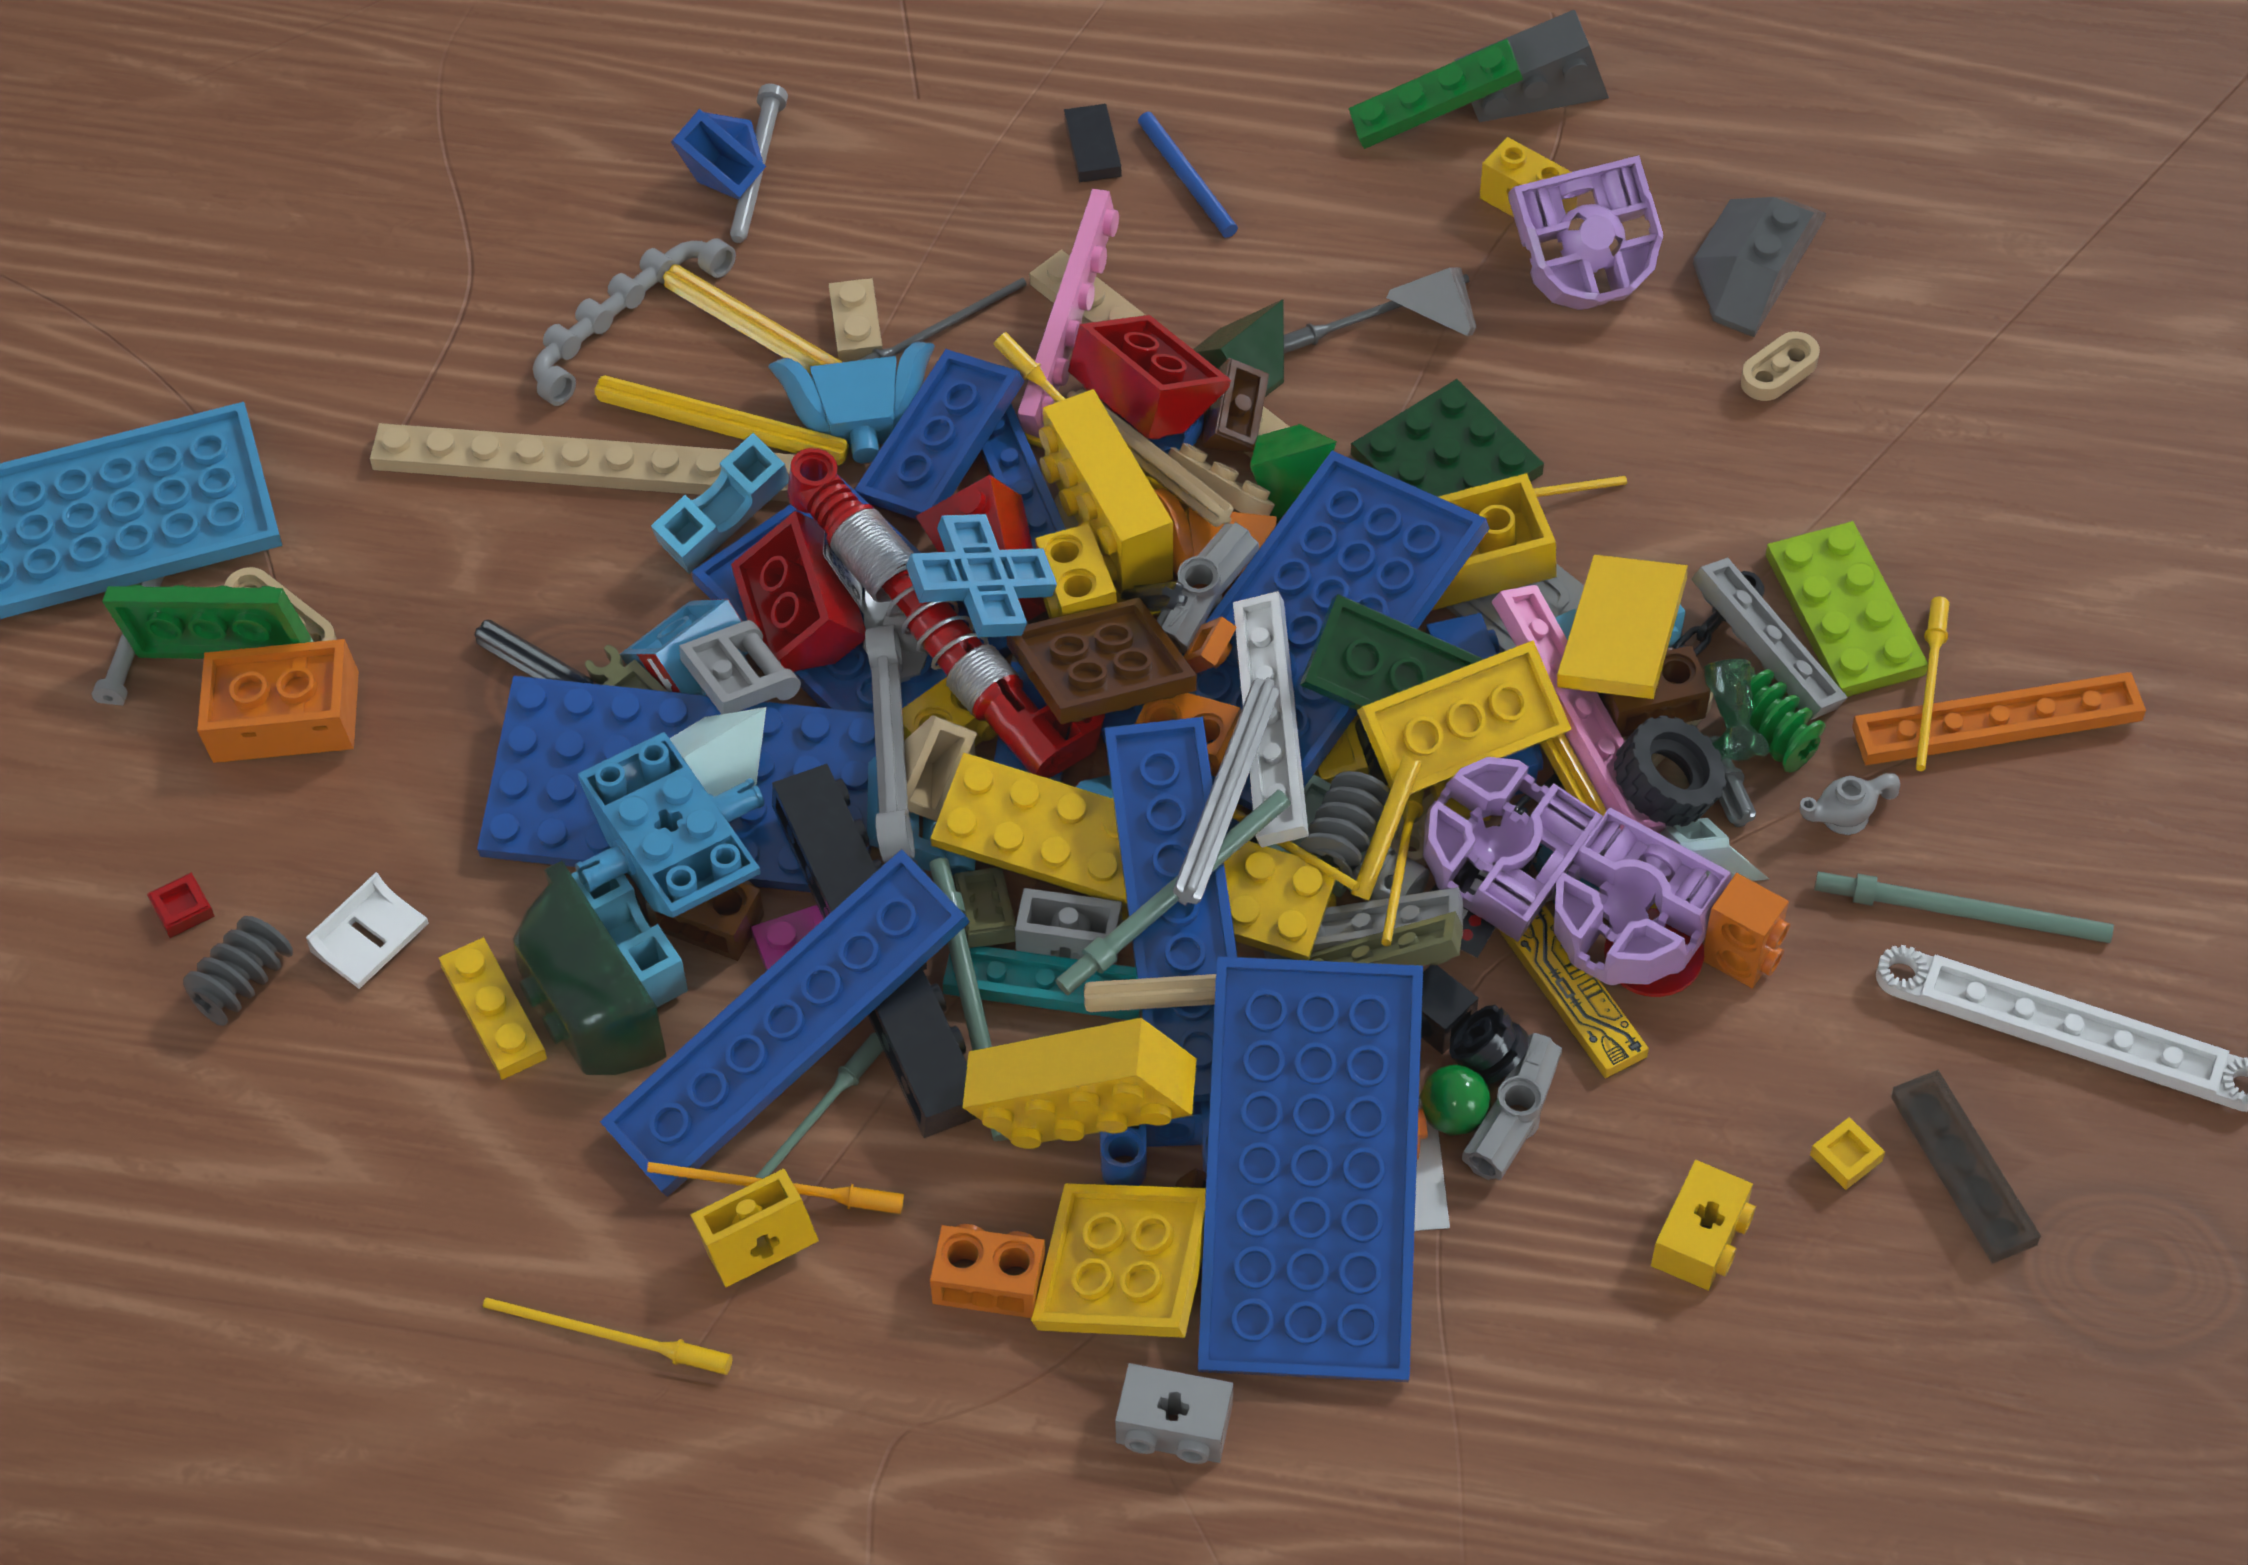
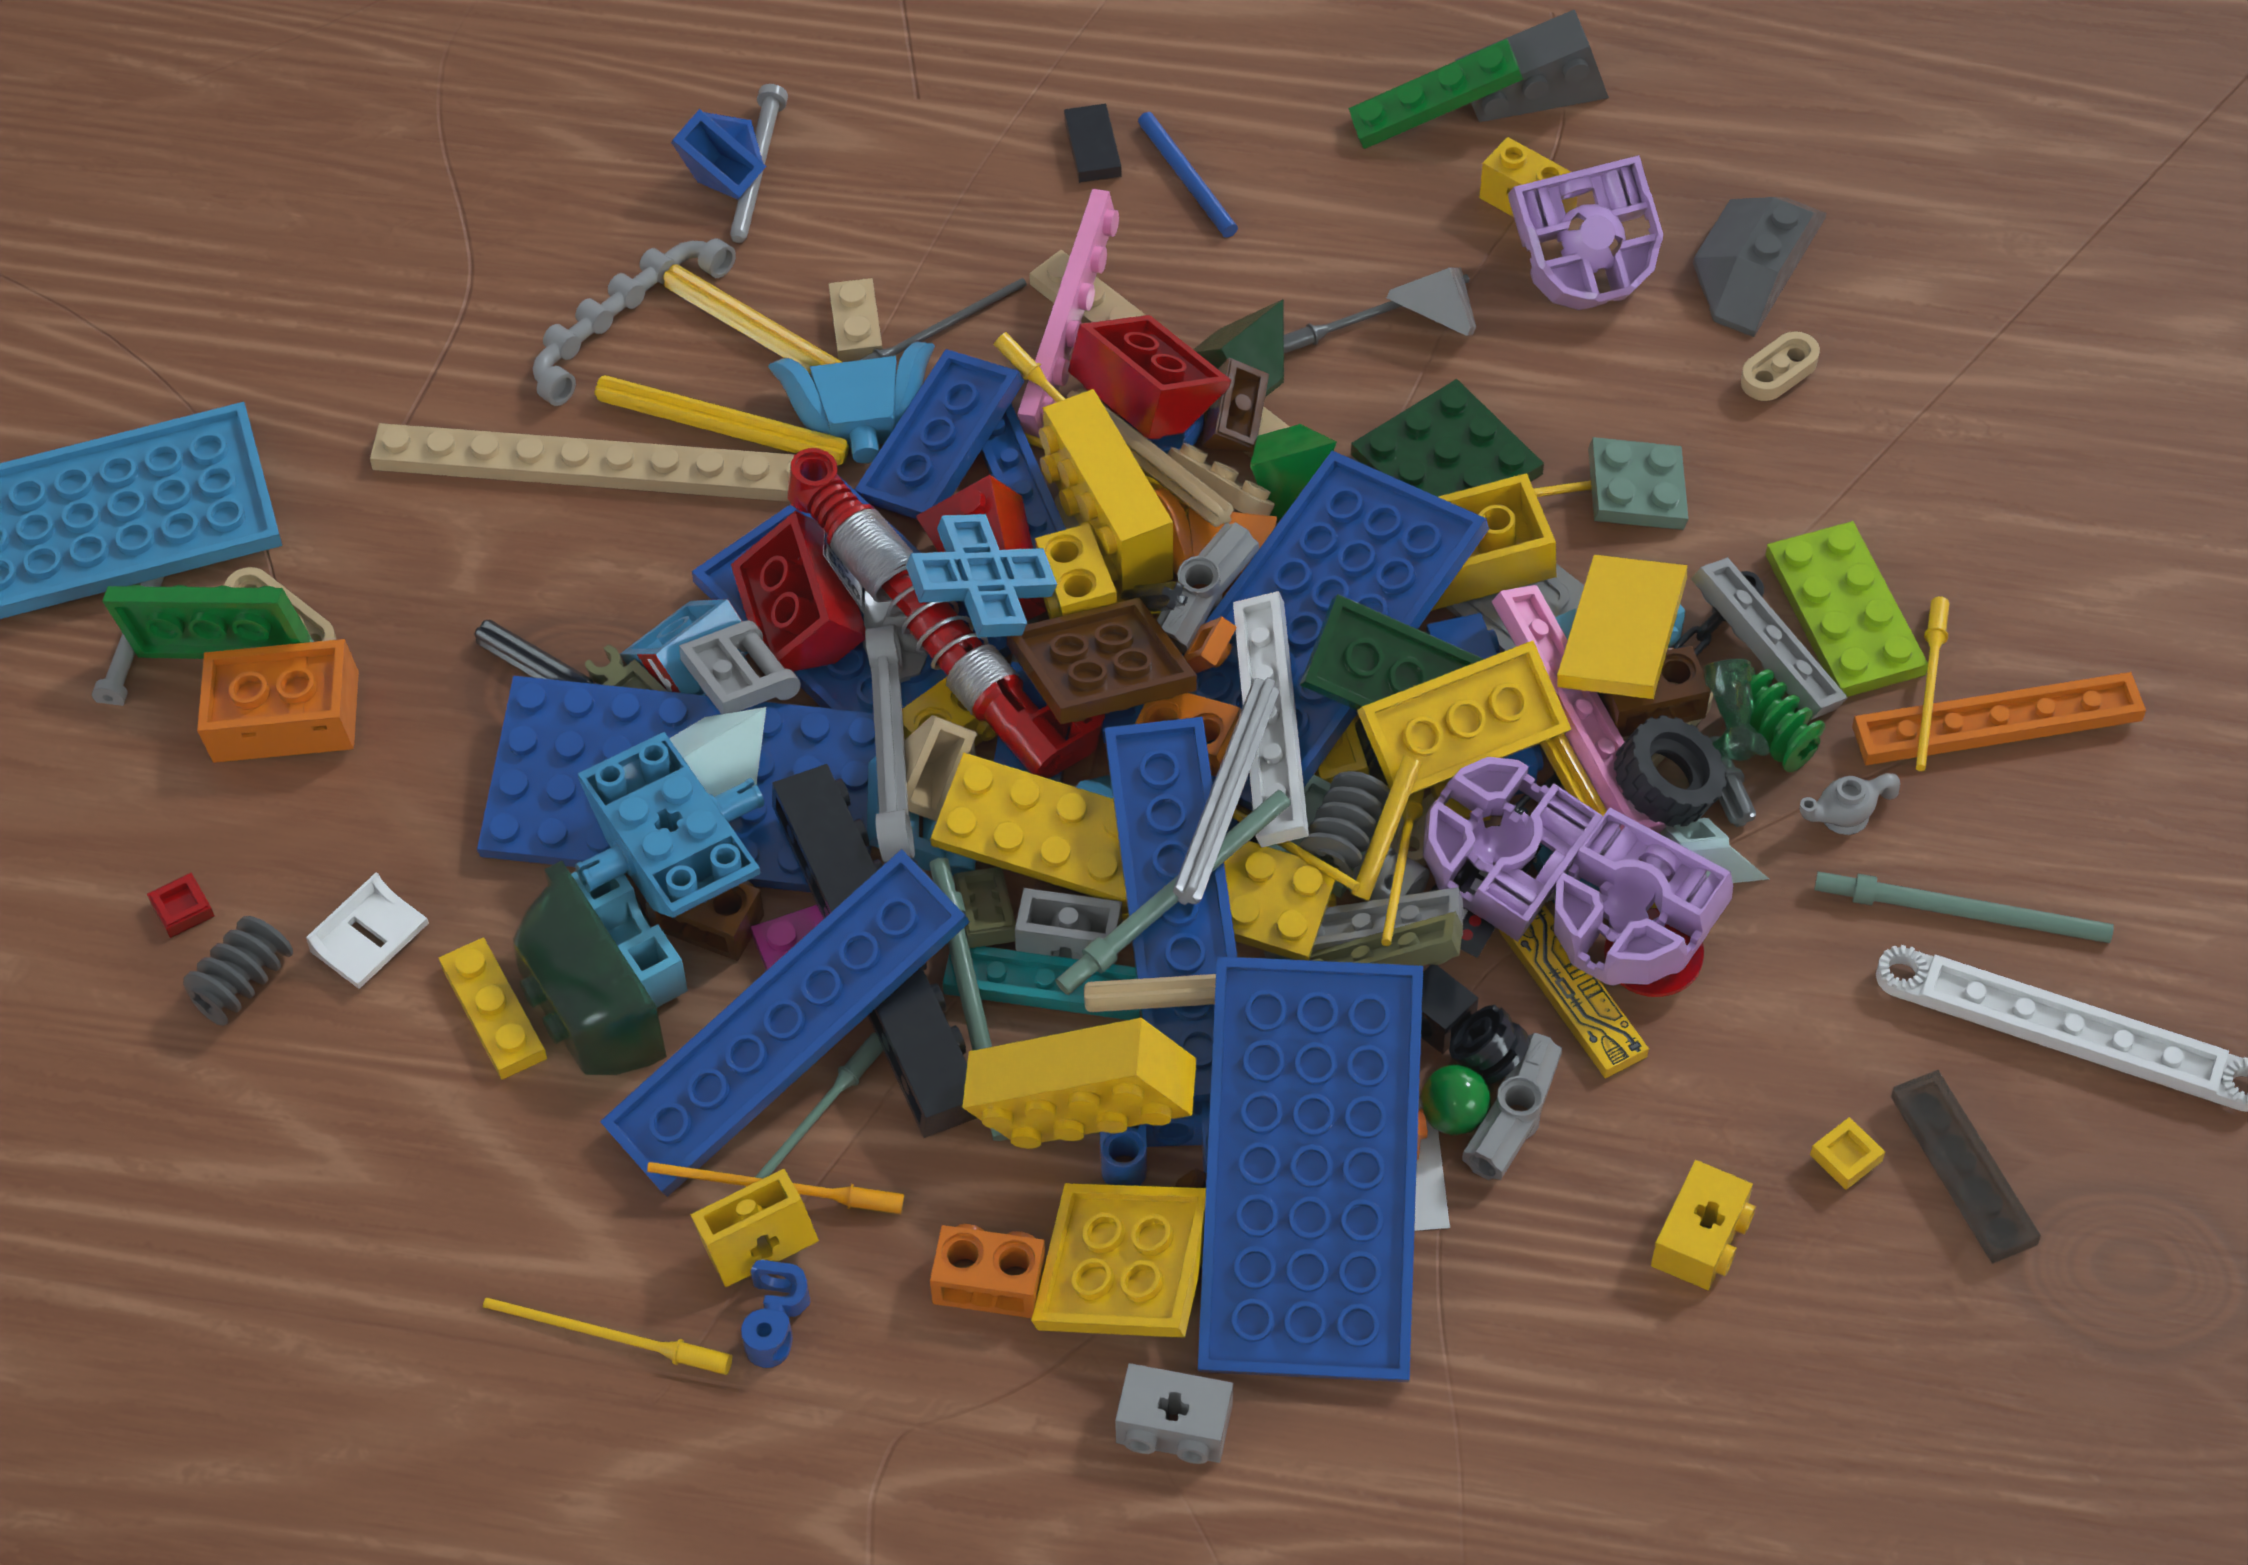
(745, 484): medium azure arch -> none
(768, 1330): none -> blue leg
(1638, 483): none -> sand green plate
(1746, 931): orange brick -> none

